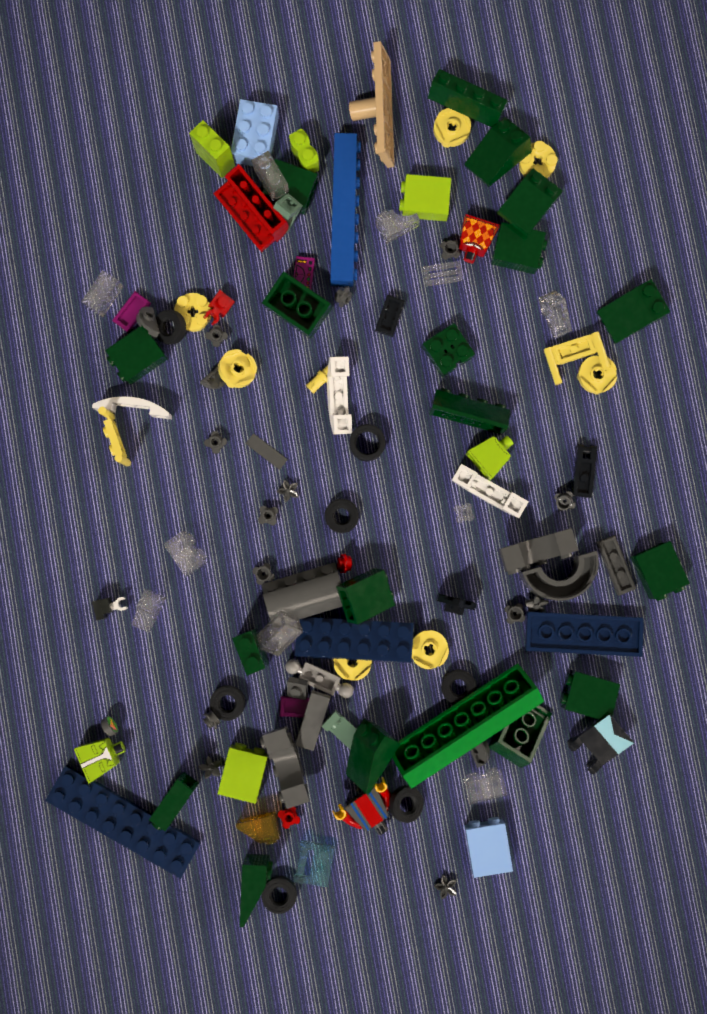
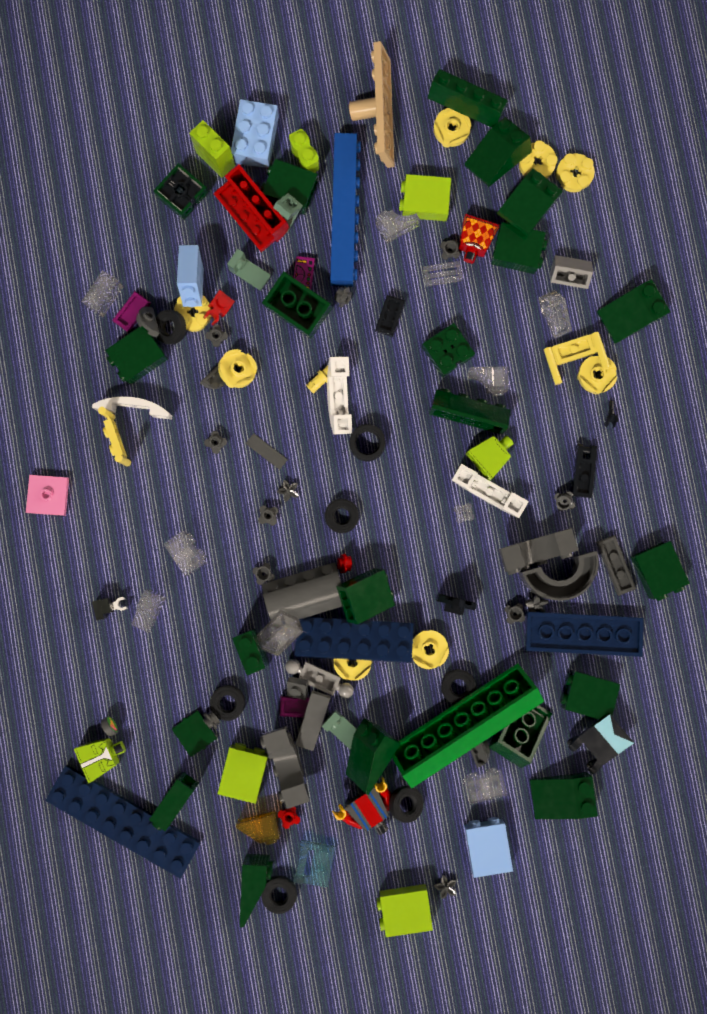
(47, 495): none -> bright pink plate
(180, 191): none -> piece
(190, 275): none -> light blue brick
(194, 733): none -> dark green piece
(210, 768): dark grey plant -> none
(247, 270): none -> sand green bracket
(270, 176): clear brick -> none
(404, 910): none -> lime brick
(493, 378): none -> clear arch
(564, 796): none -> dark green slope
(571, 272): none -> light grey brick
(582, 164): none -> light yellow plate
(611, 417): none -> black hand

